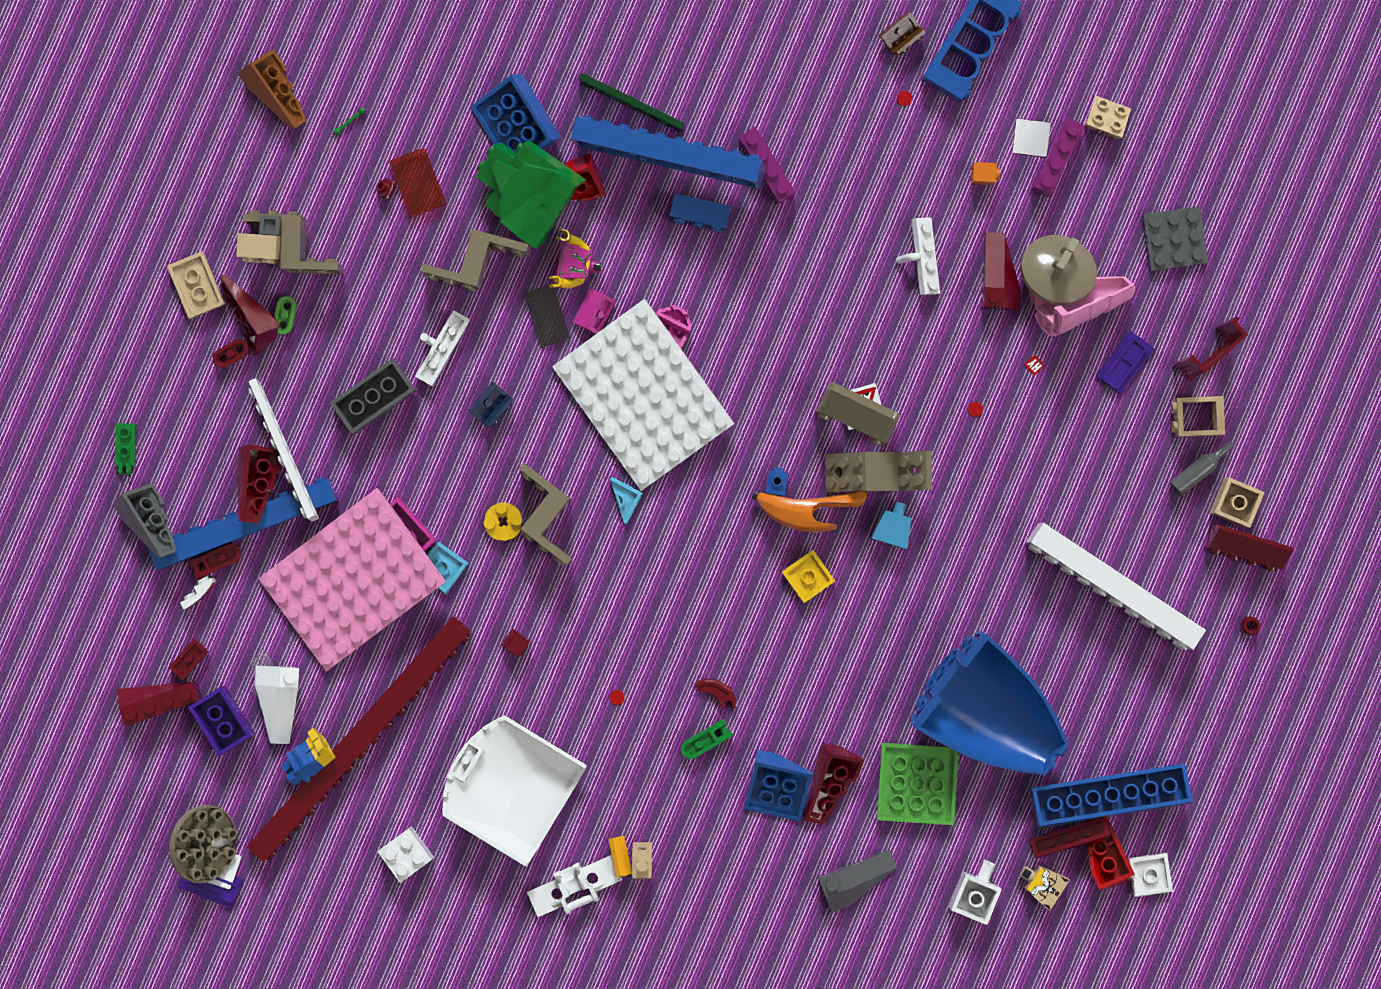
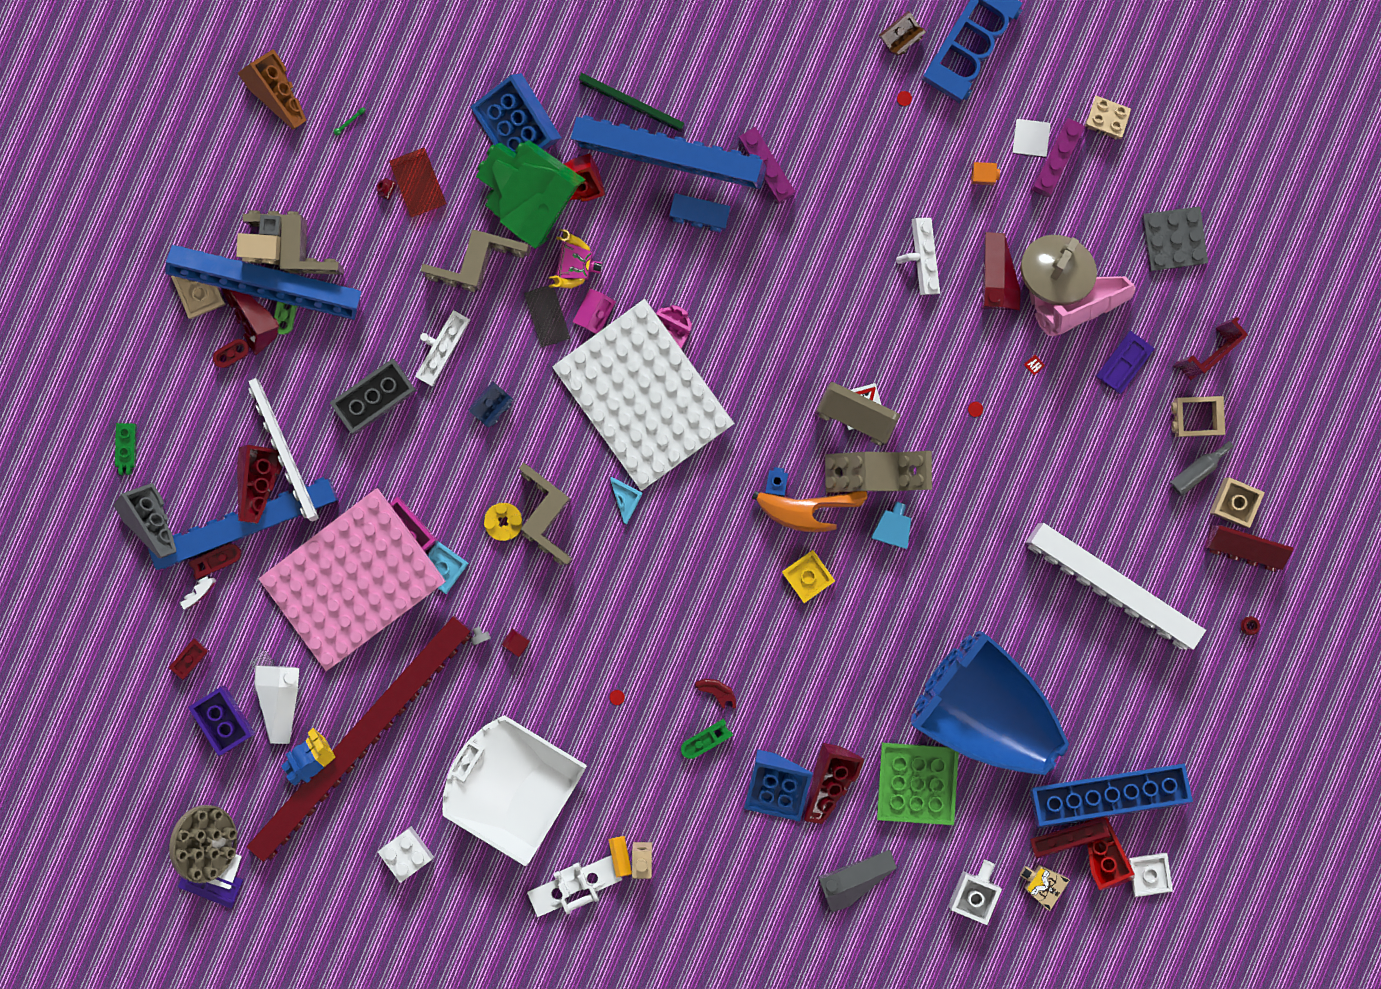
(149, 701): dark red wedge -> none
(262, 282): none -> blue brick
(479, 636): none -> light grey tile

